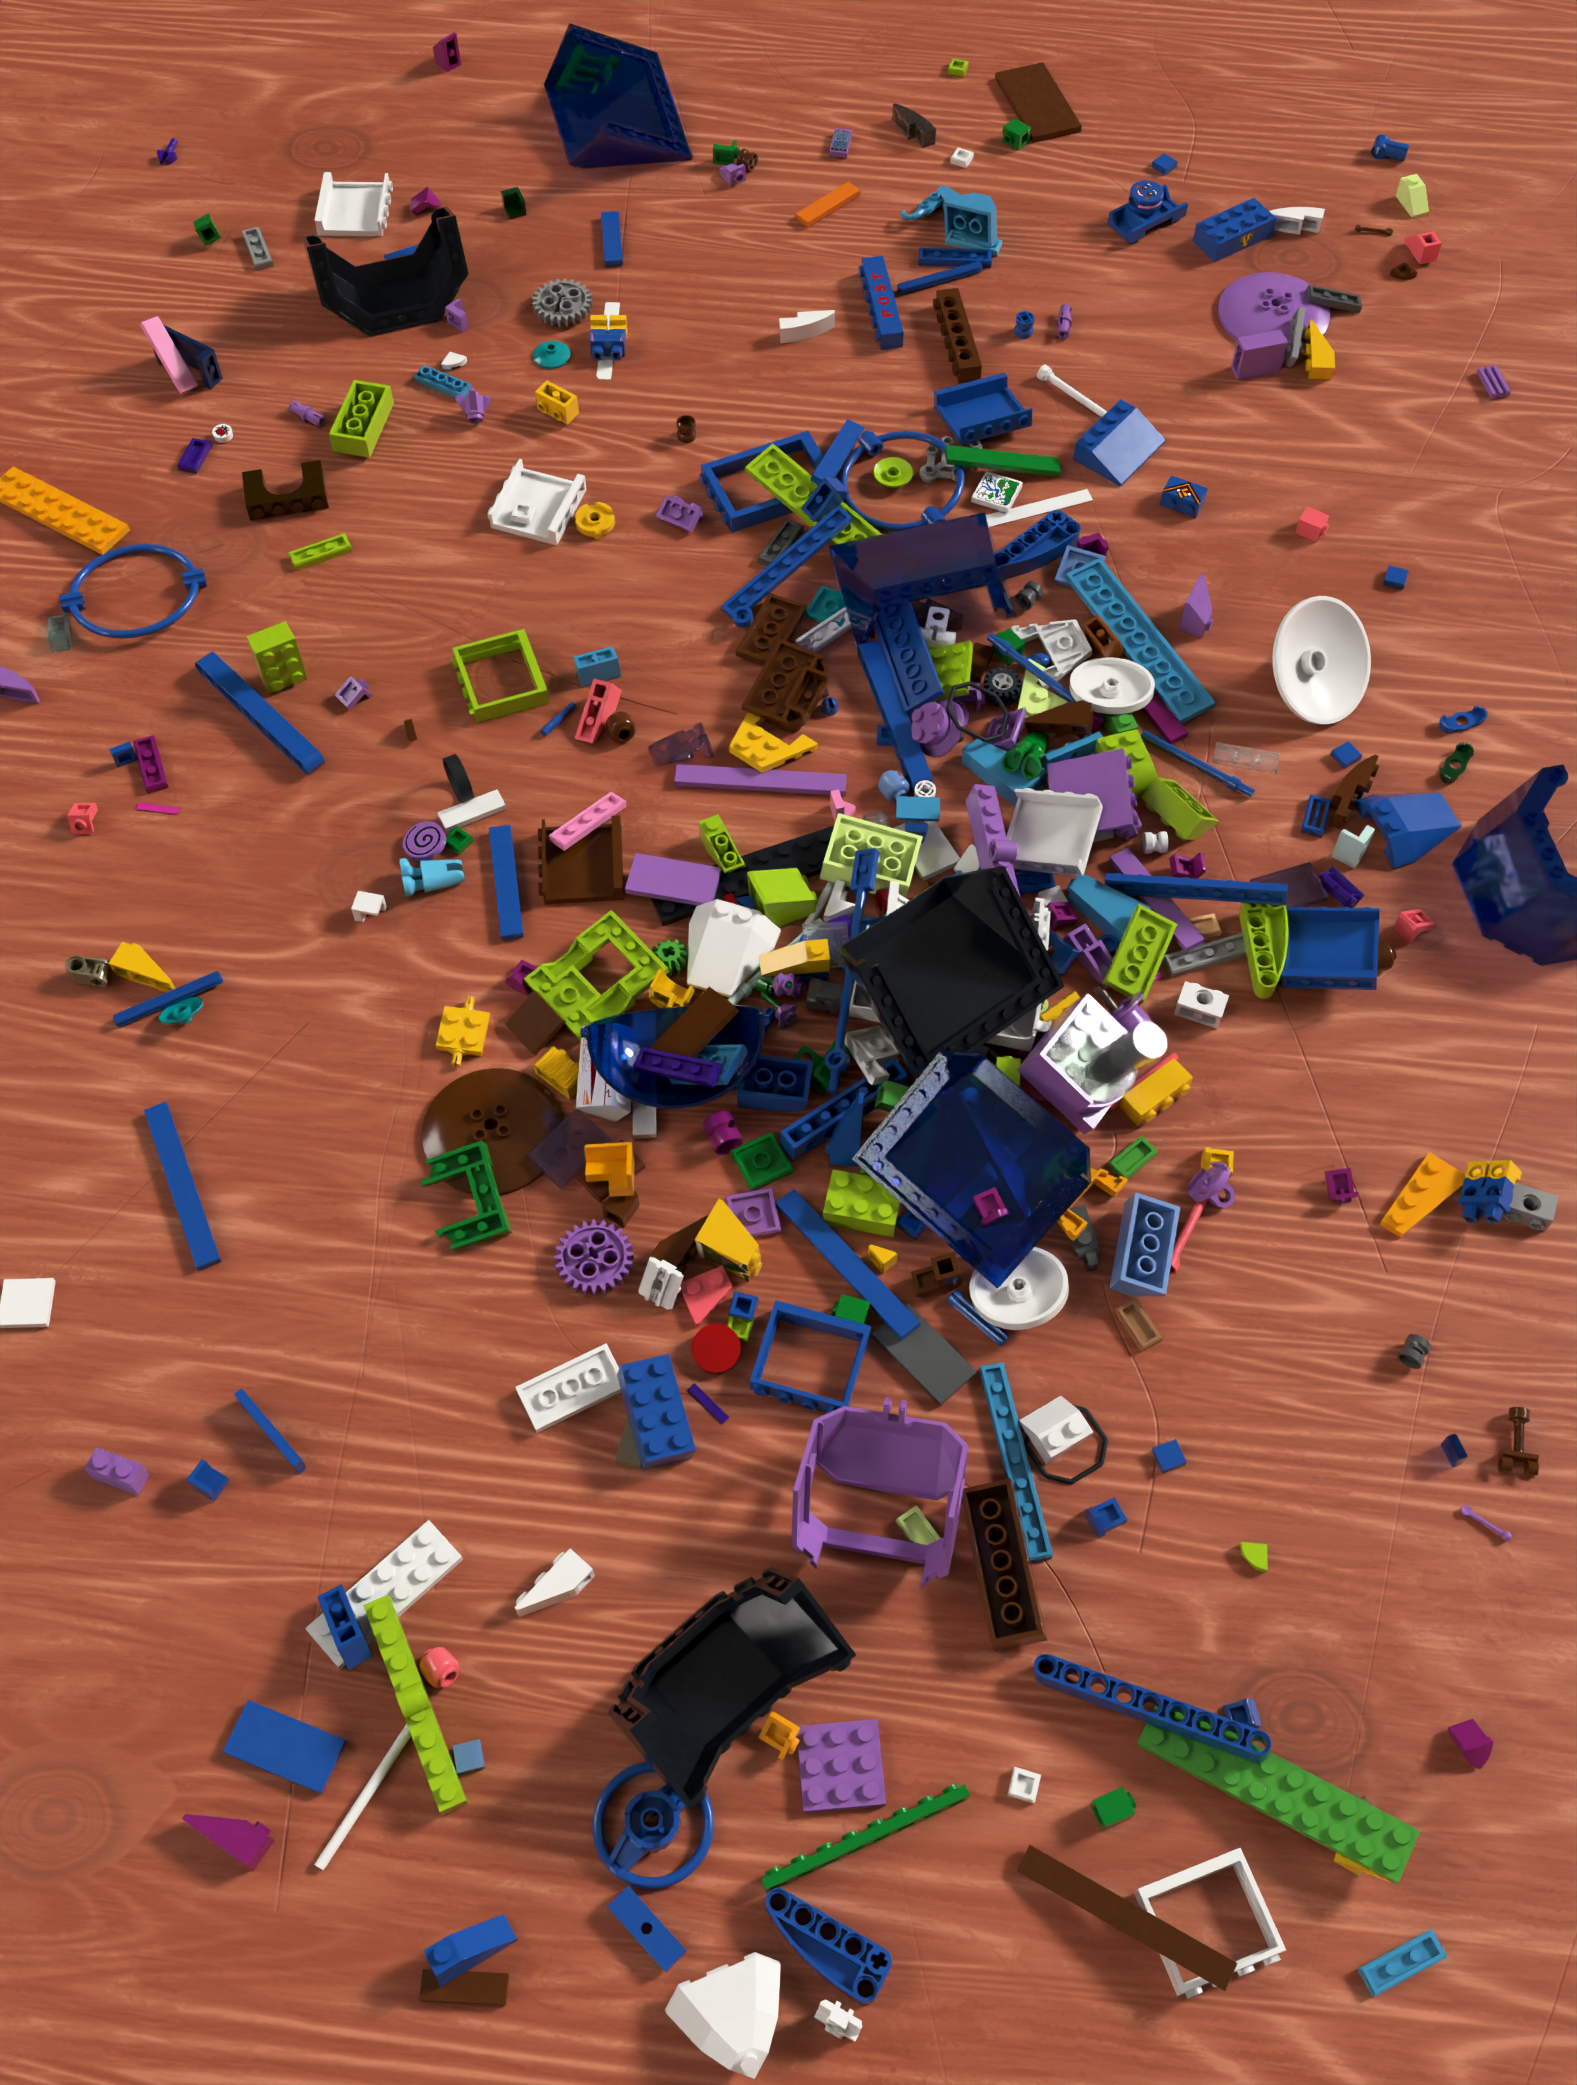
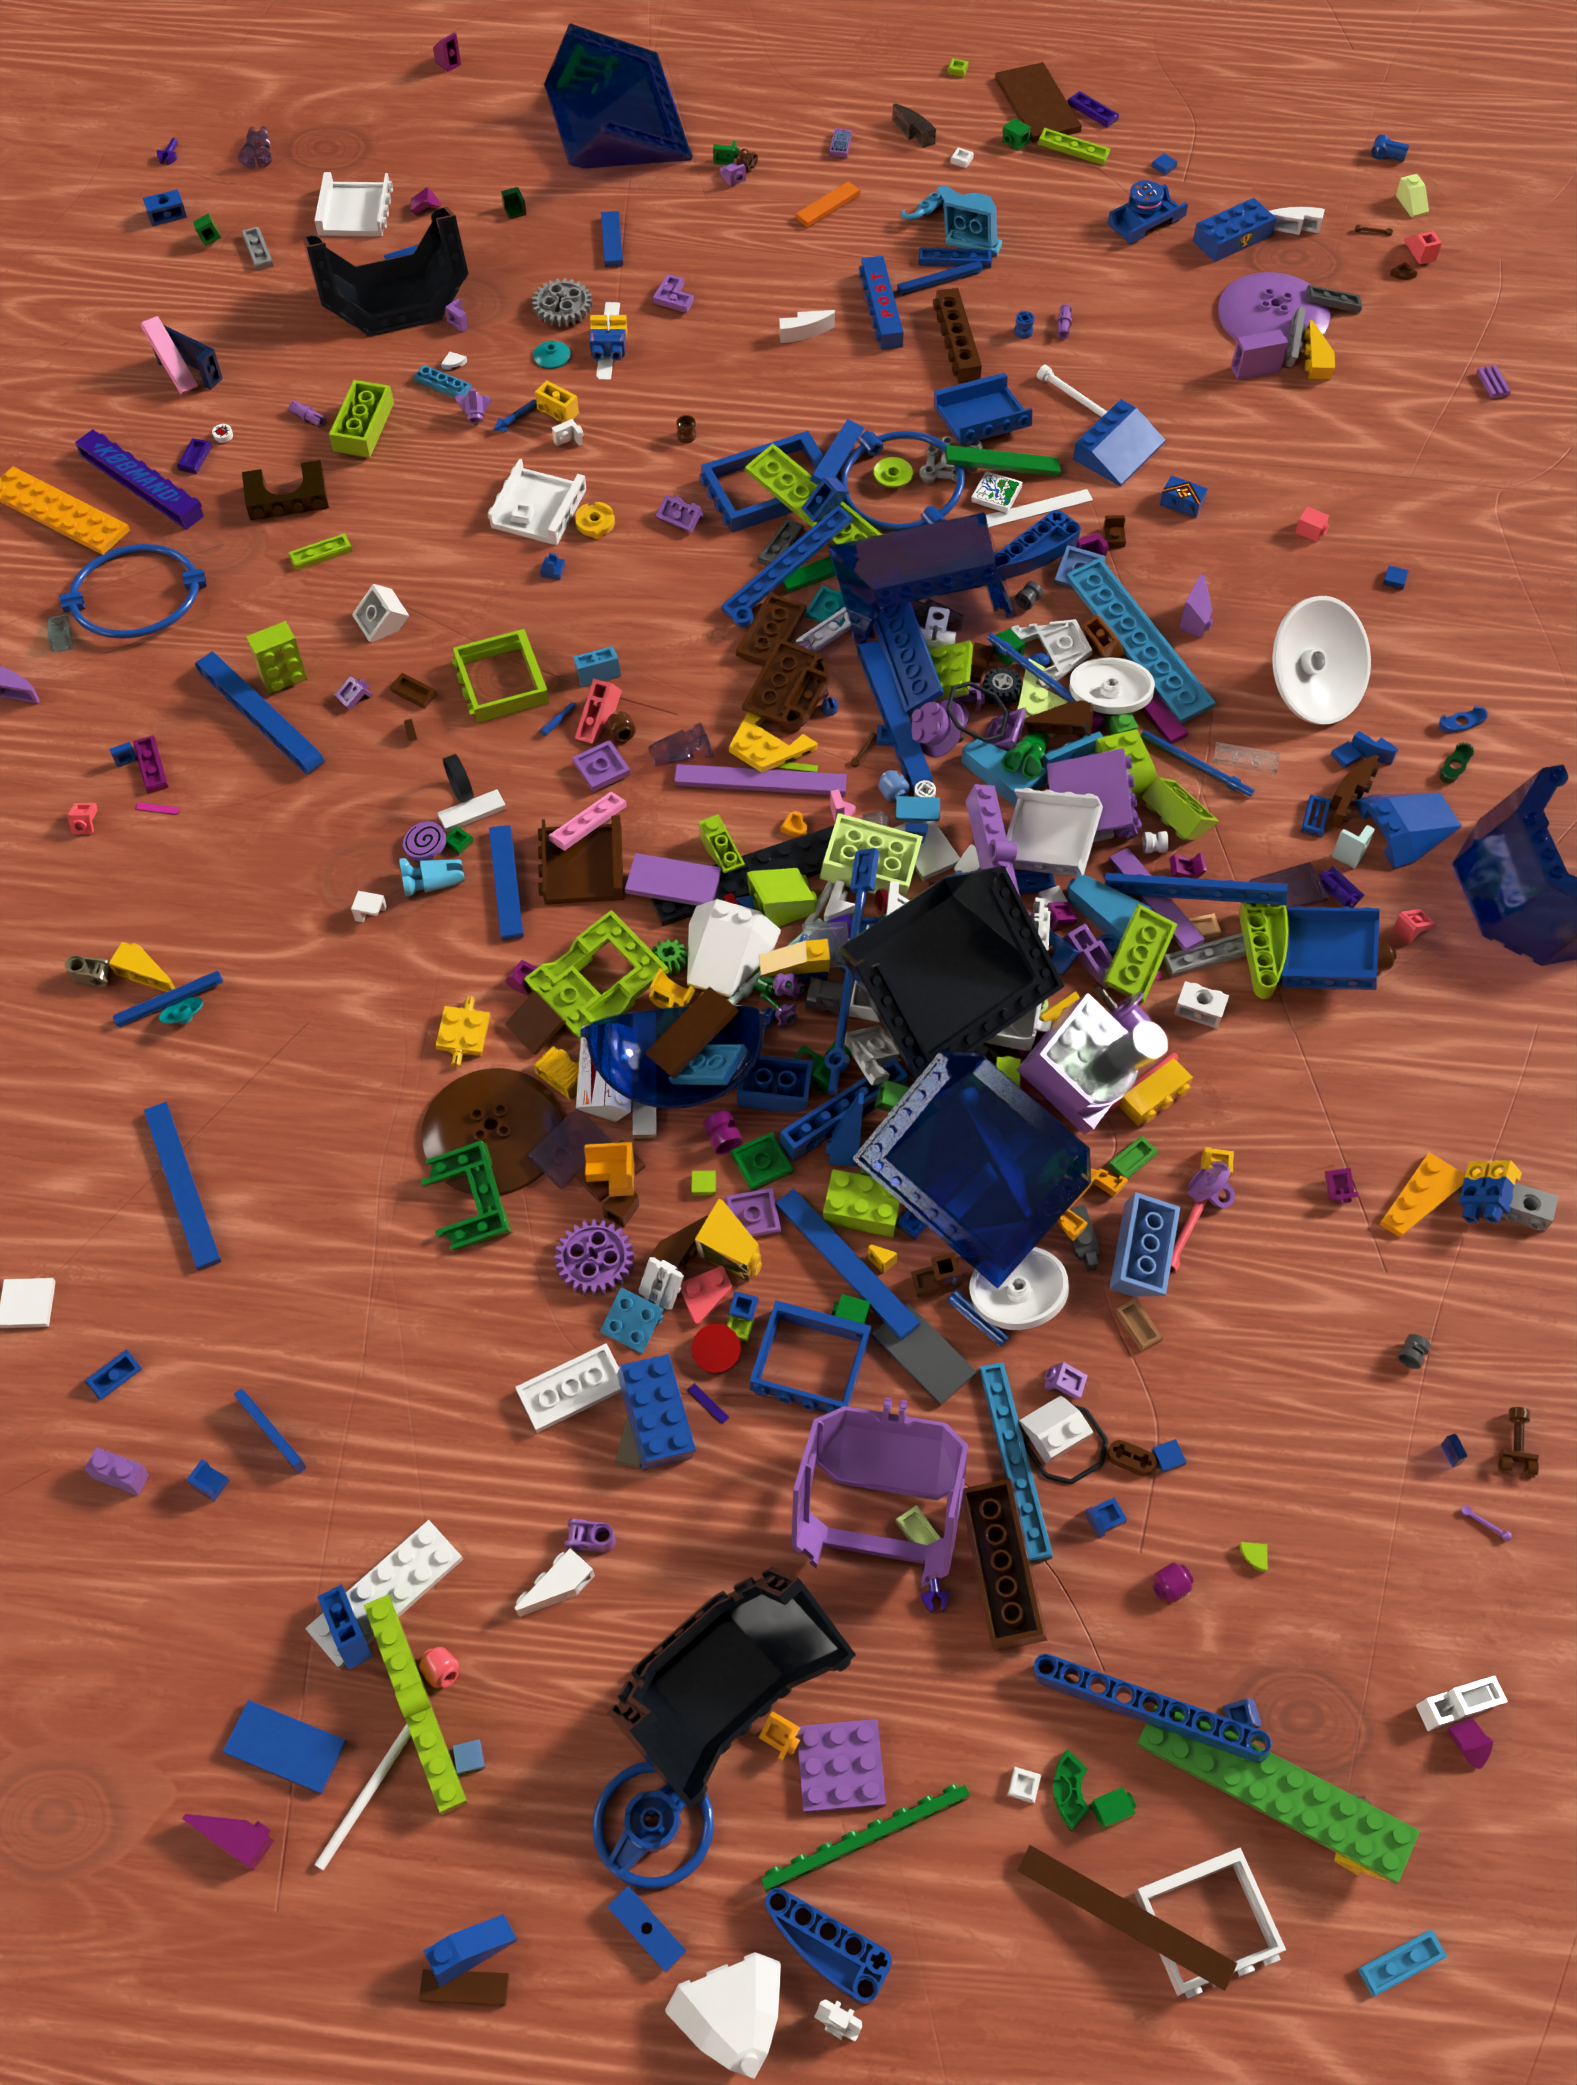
(113, 1374): none -> blue slope
(140, 479): none -> dark purple brick
(164, 207): none -> blue brick
(256, 145): none -> clear purple piece
(380, 613): none -> white slope
(413, 690): none -> reddish brown tile
(501, 425): none -> blue piece
(552, 567): none -> blue tile
(566, 432): none -> white bracket
(584, 1536): none -> medium lavender piece
(601, 766): none -> medium lavender plate
(632, 1320): none -> dark azure hinge
(670, 294): none -> medium lavender plate
(677, 1067): dark purple tile -> none
(704, 1183): none -> lime tile
(794, 825): none -> light orange tile
(797, 766): none -> lime piece
(810, 575): none -> green tile
(855, 761): none -> reddish brown hinge
(935, 1590): none -> dark purple bar
(990, 1207): magenta tile -> none
(1065, 1379): none -> medium lavender bracket
(1067, 1790): none -> green tile
(1074, 146): none -> lime tile
(1093, 109): none -> dark purple tile
(1114, 530): none -> reddish brown bracket
(1129, 1463): none -> reddish brown beam
(1173, 1582): none -> magenta head
(1368, 748): none -> blue slope
(1461, 1703): none -> white slope

